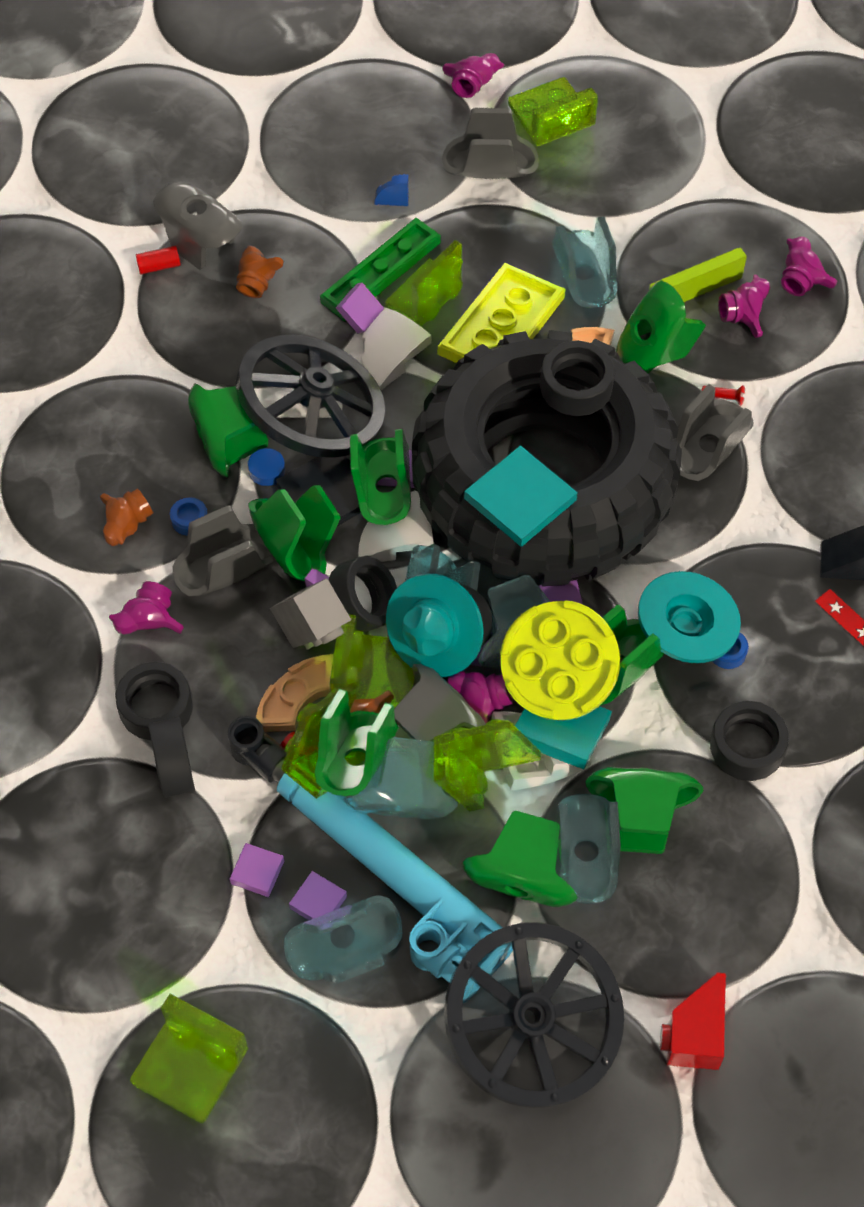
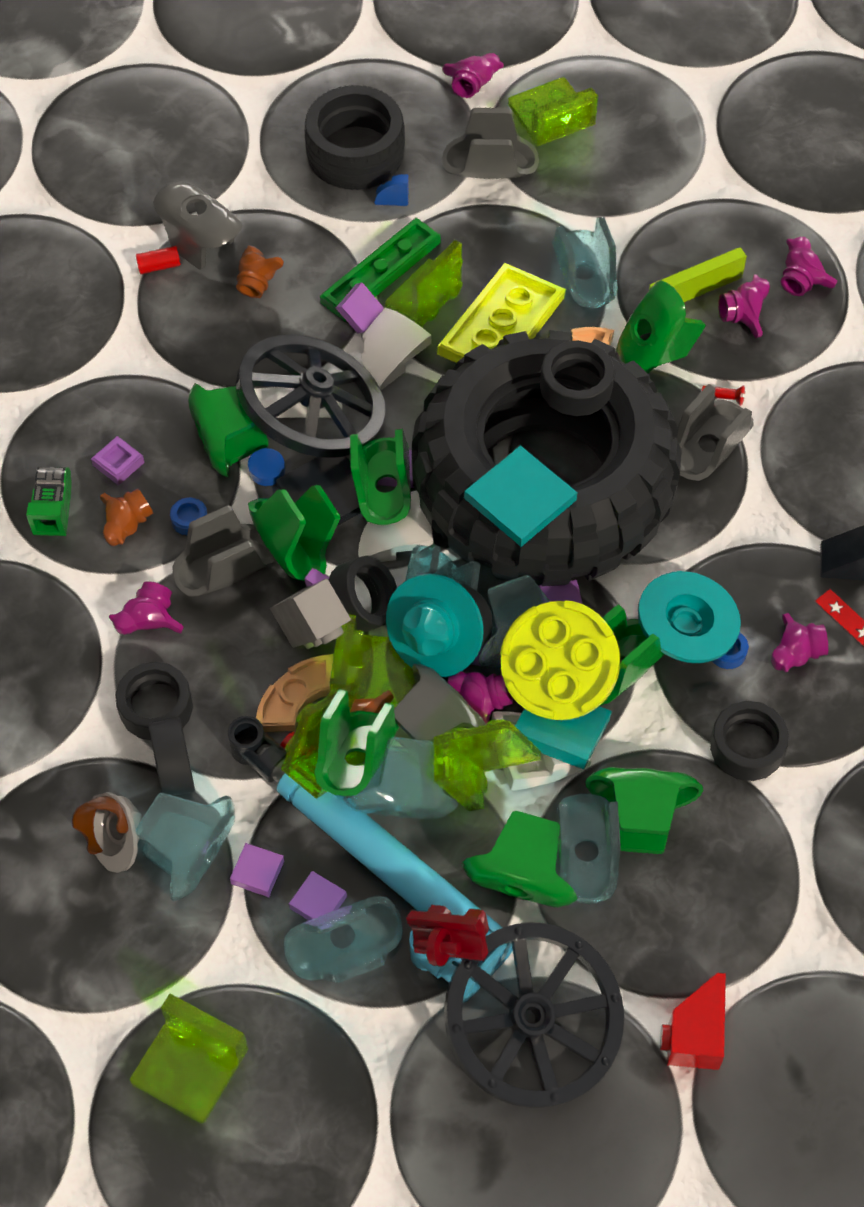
(50, 501): none -> green leg
(109, 829): none -> light grey piece
(117, 460): none -> medium lavender tile
(185, 838): none -> clear light blue piece
(350, 108): none -> black tyre
(449, 935): none -> dark red hips
(799, 644): none -> magenta animal

